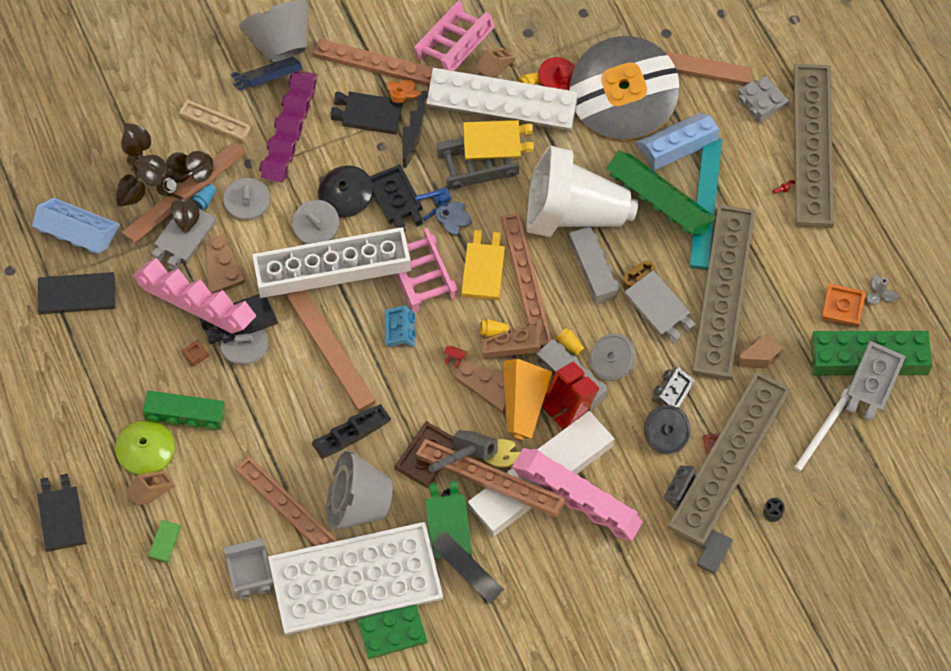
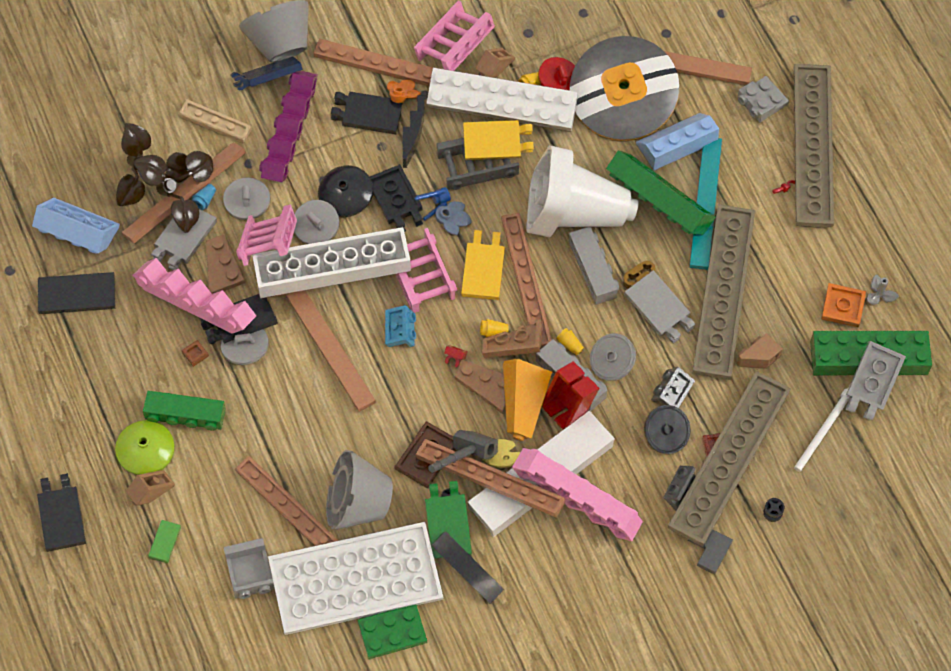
(267, 235): none -> bright pink fence
(352, 431): black slope -> none

